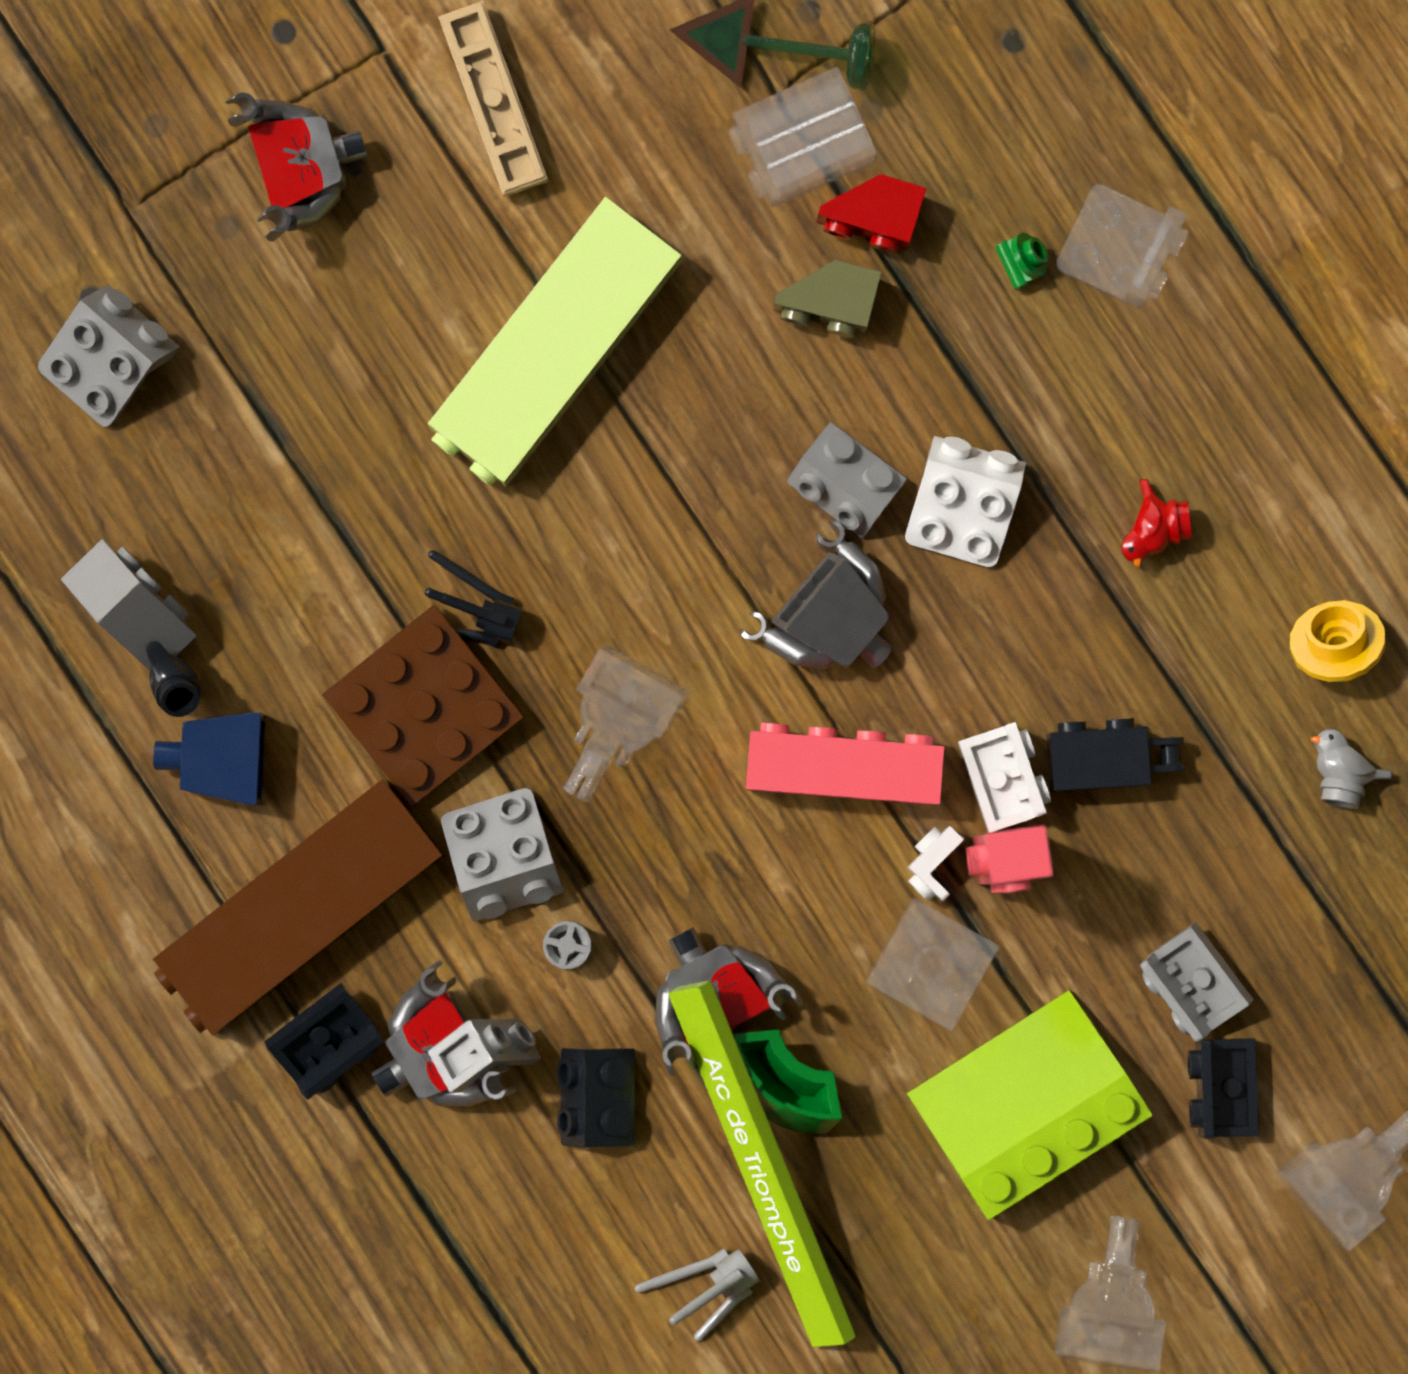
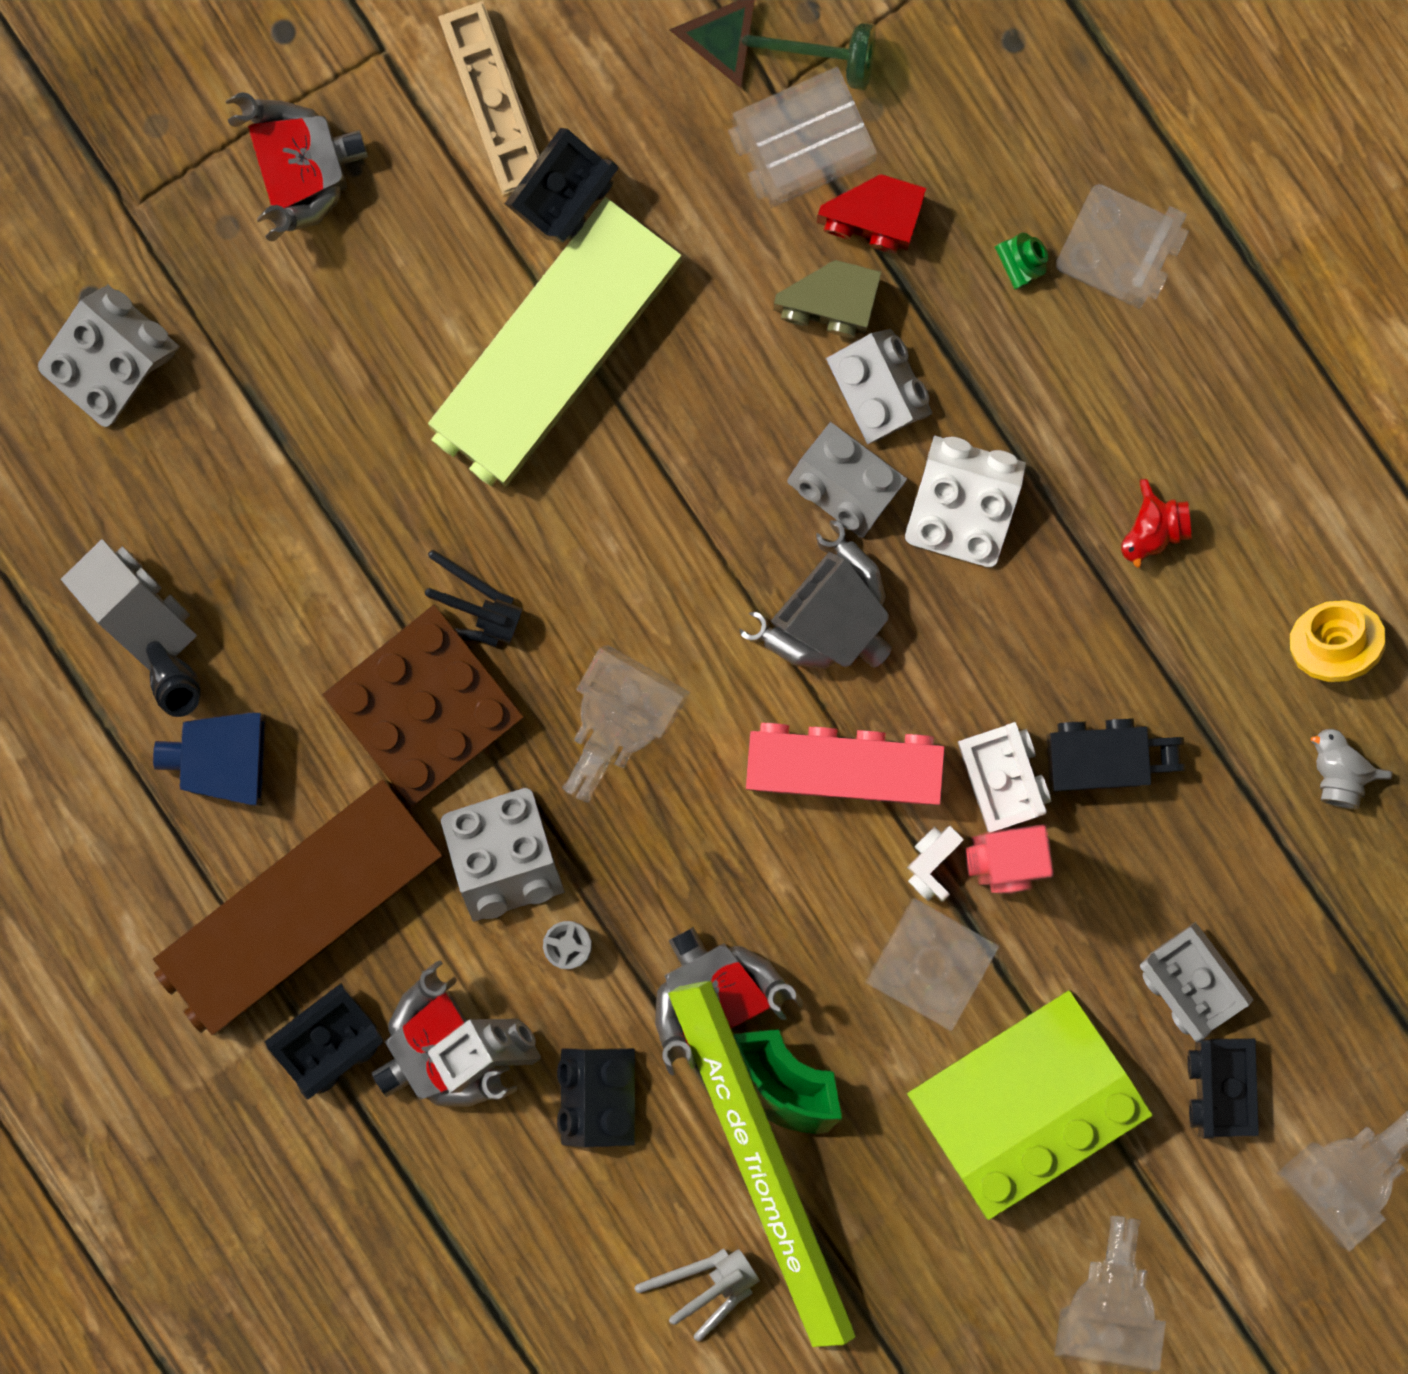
(562, 187): none -> black bracket
(880, 384): none -> bracket

